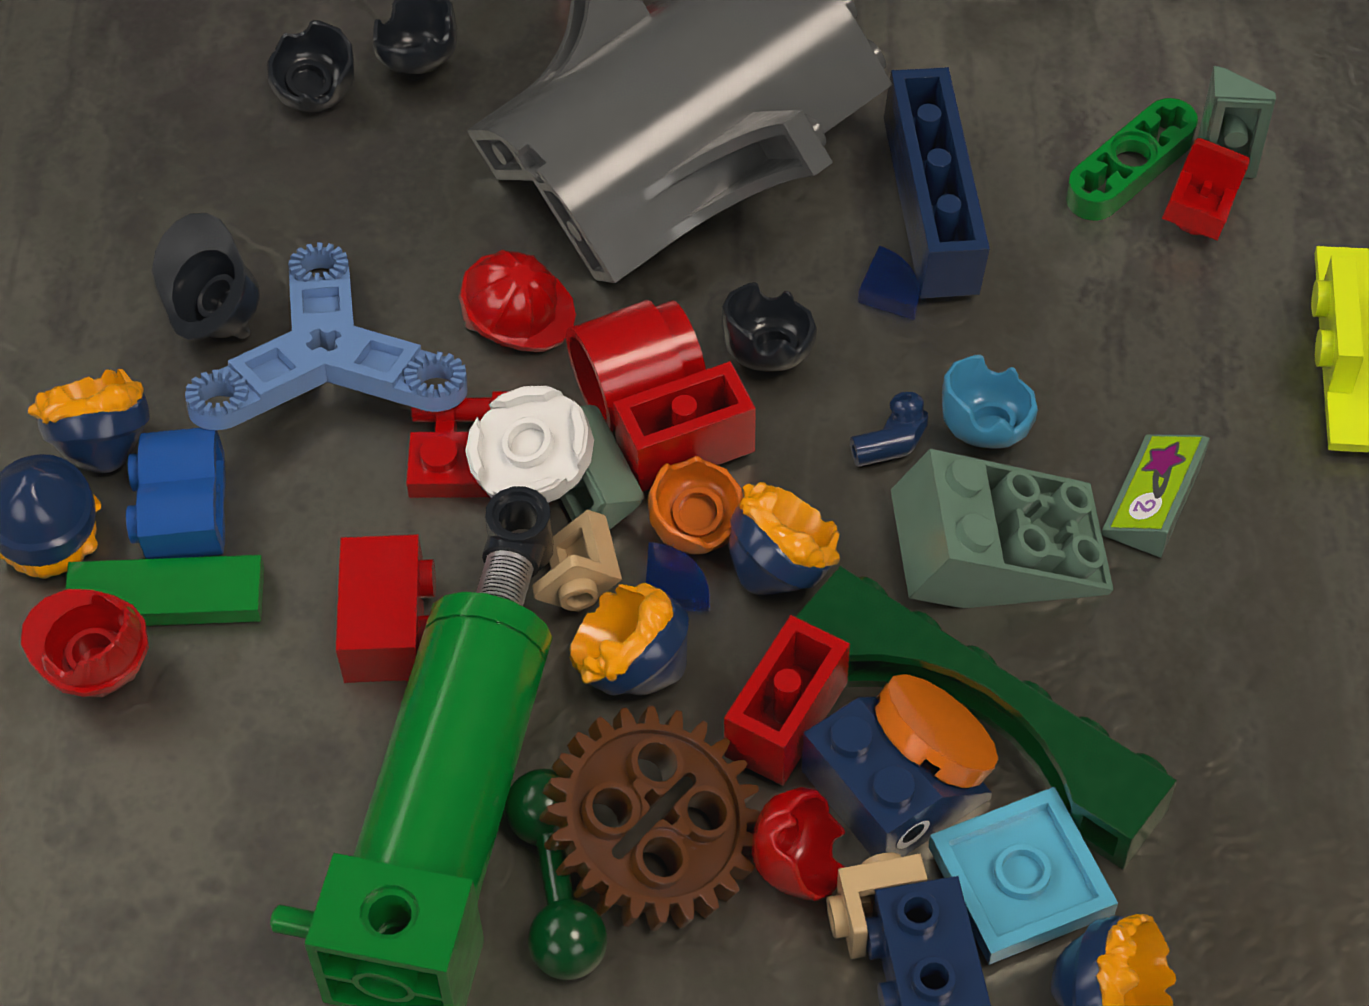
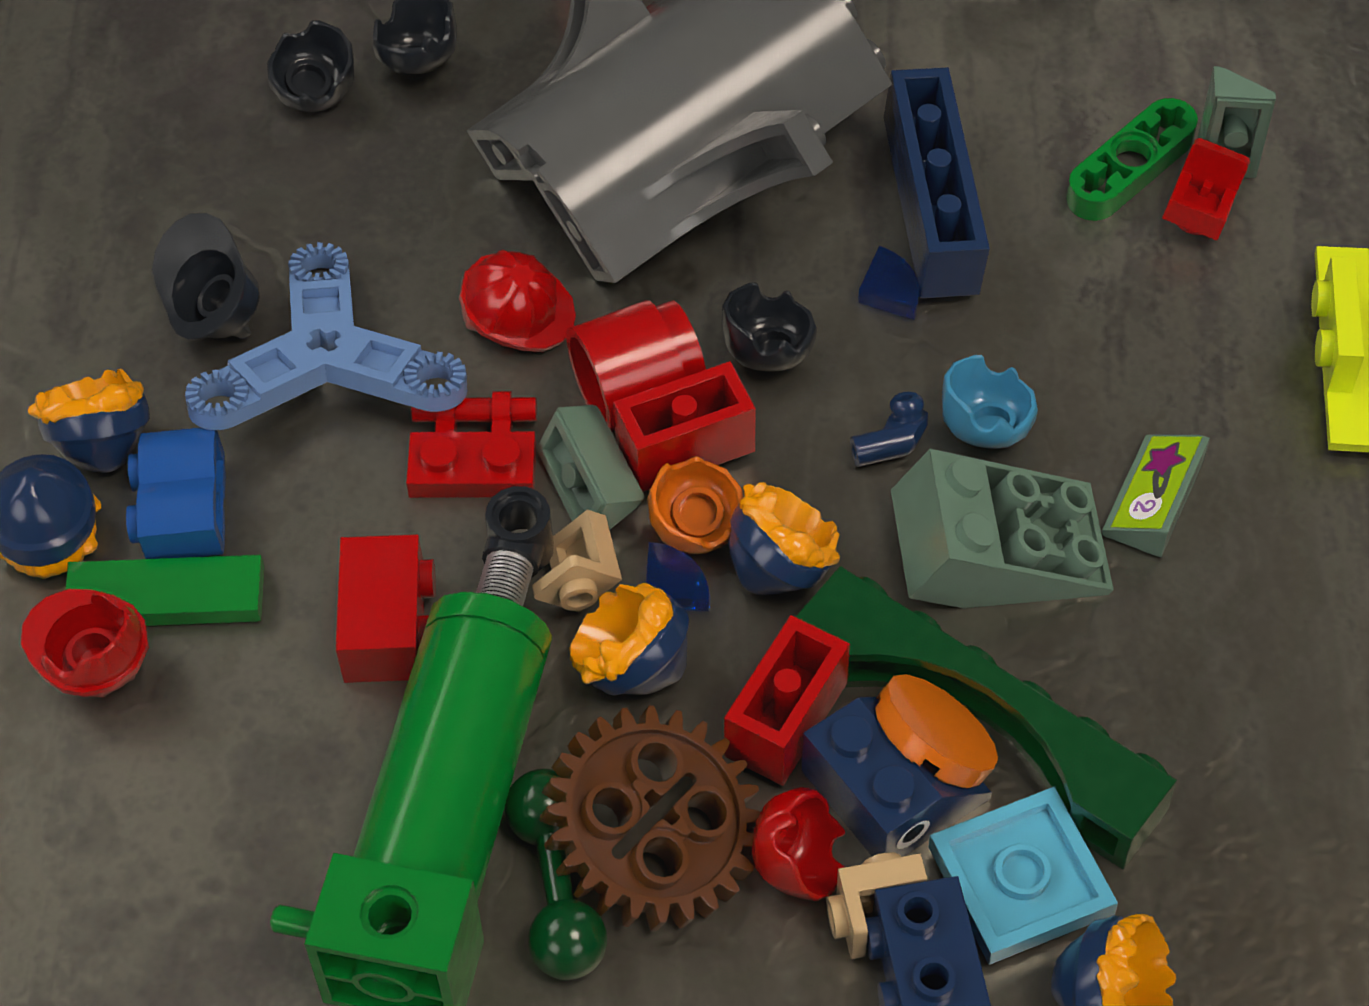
(530, 441): white tile -> none

